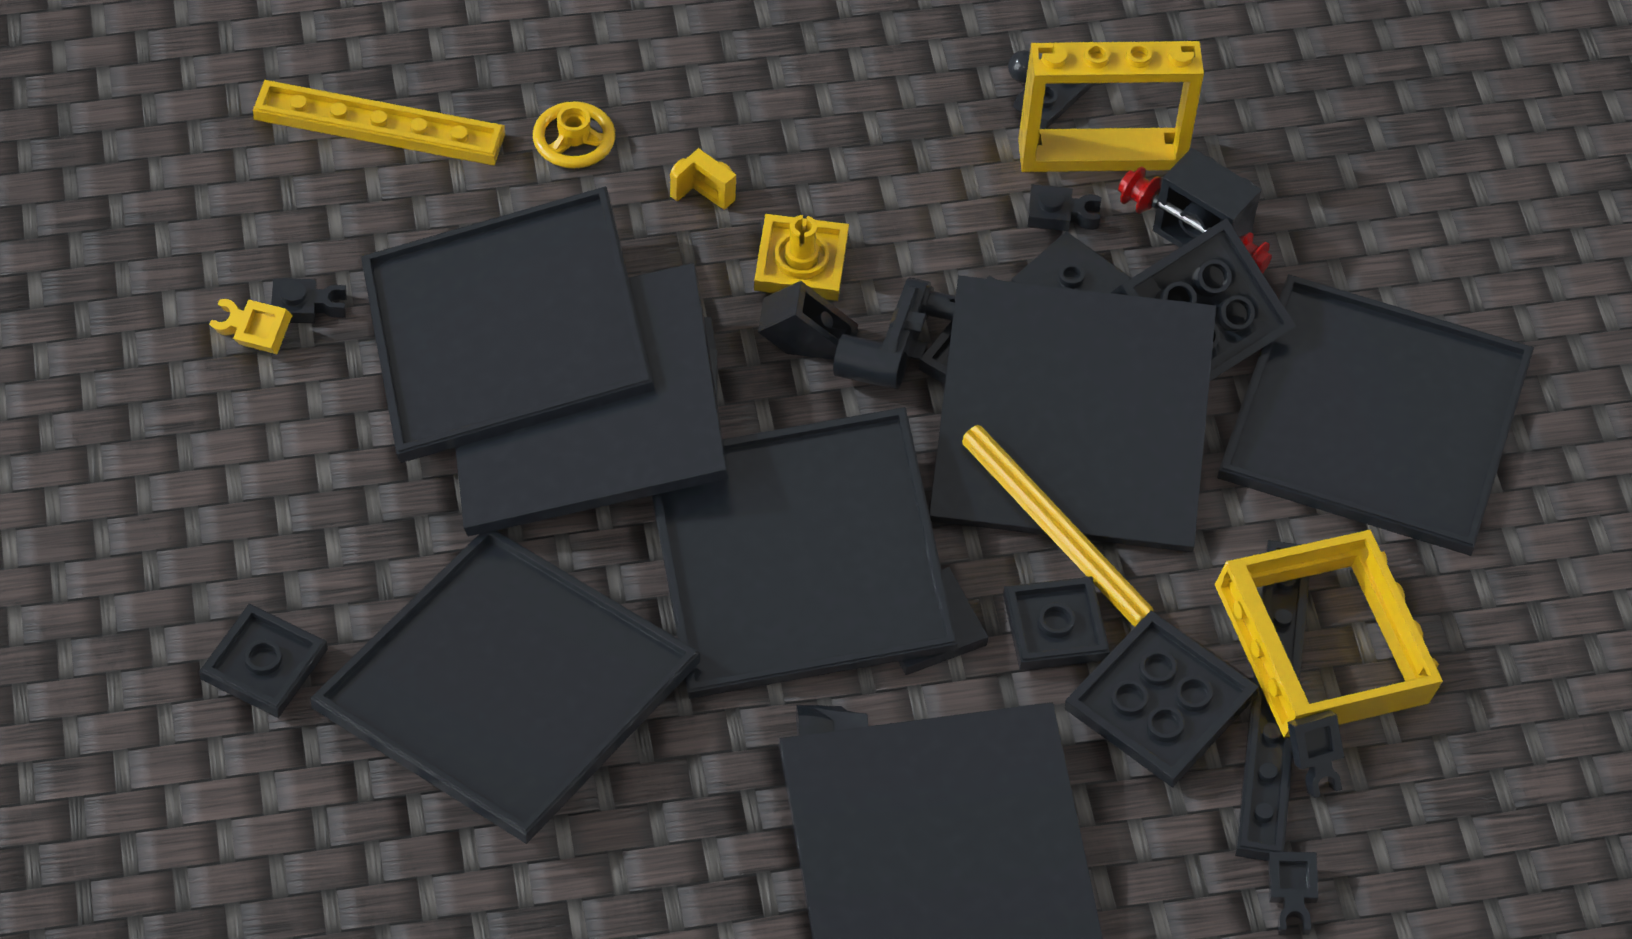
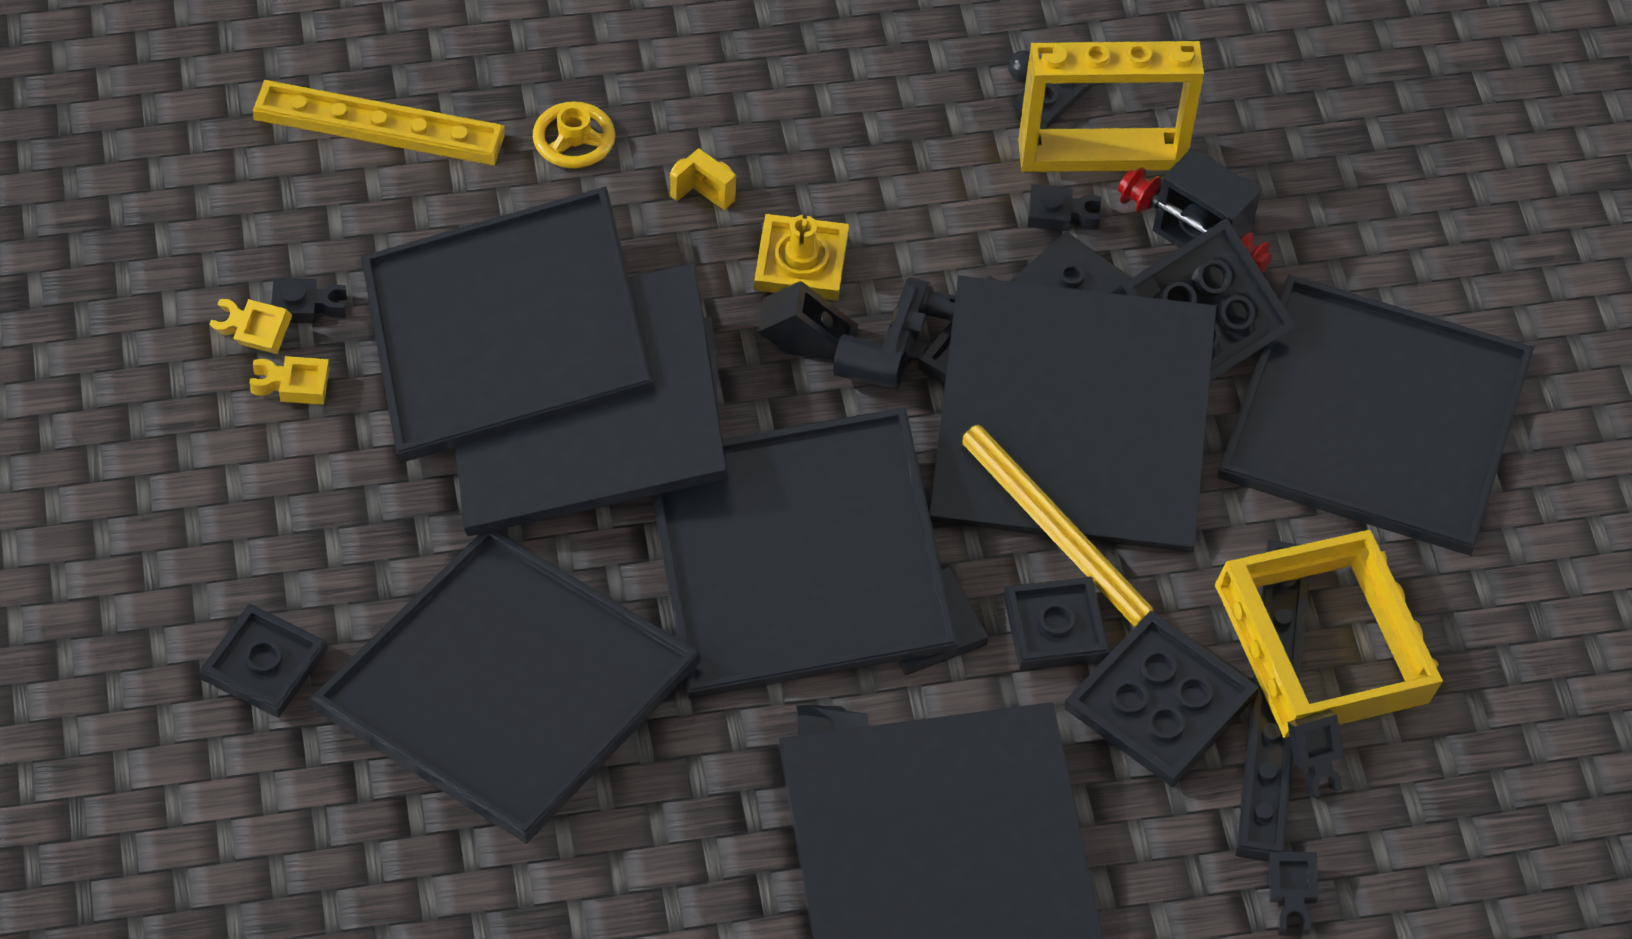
(297, 381): none -> yellow plate

